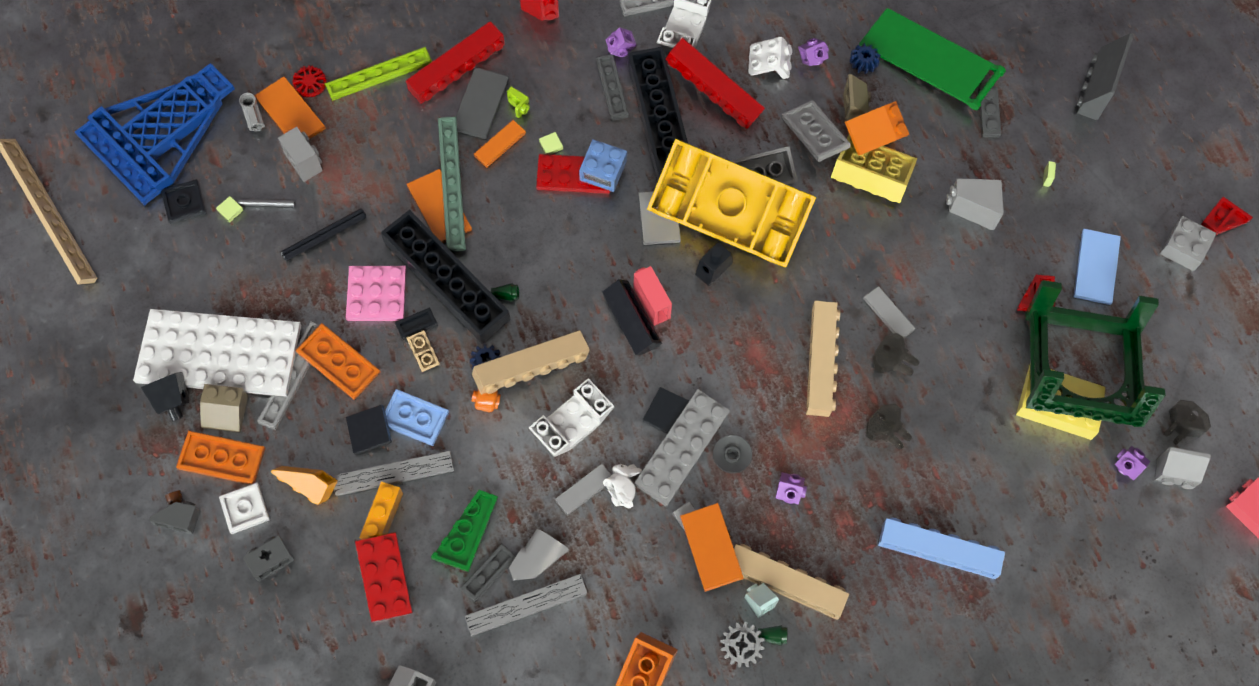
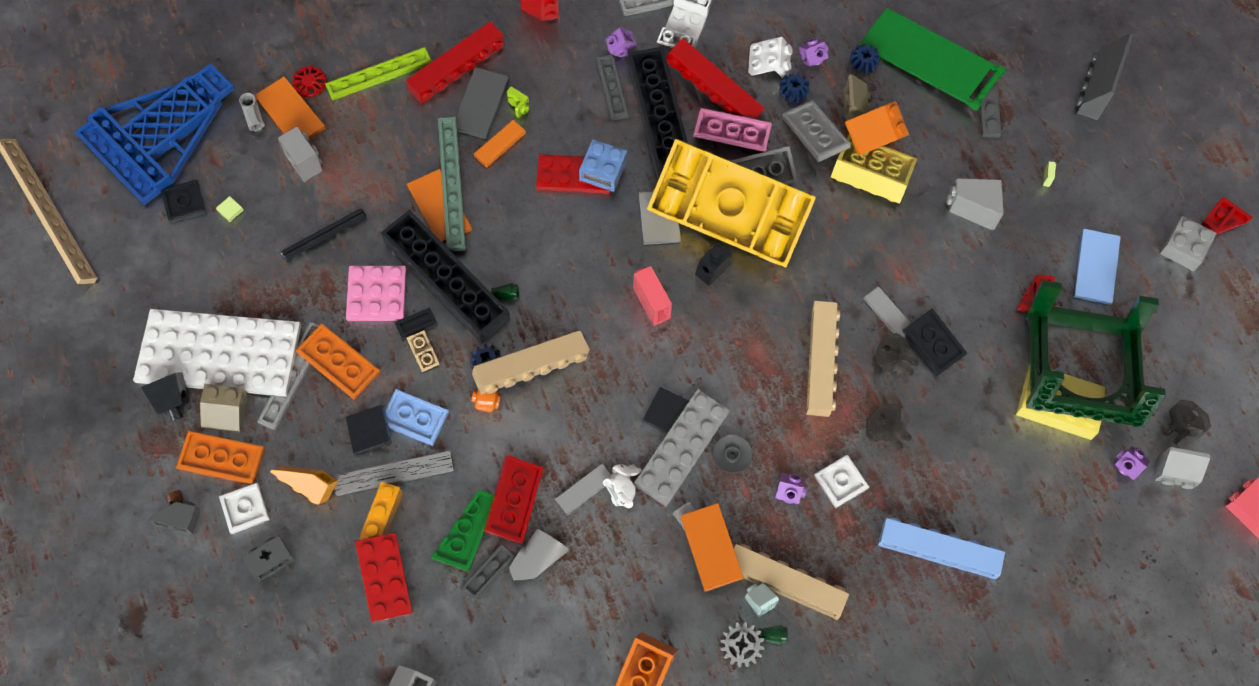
(267, 202): flat silver bar -> none
(513, 499): none -> red plate
(525, 605): light grey tile -> none
(551, 143): yellowish green tile -> none
(573, 419): white slope -> none
(631, 317): black brick -> none
(732, 129): none -> bright pink slope
(794, 87): none -> dark blue gear
(841, 481): none -> white tile
(934, 342): none -> black tile

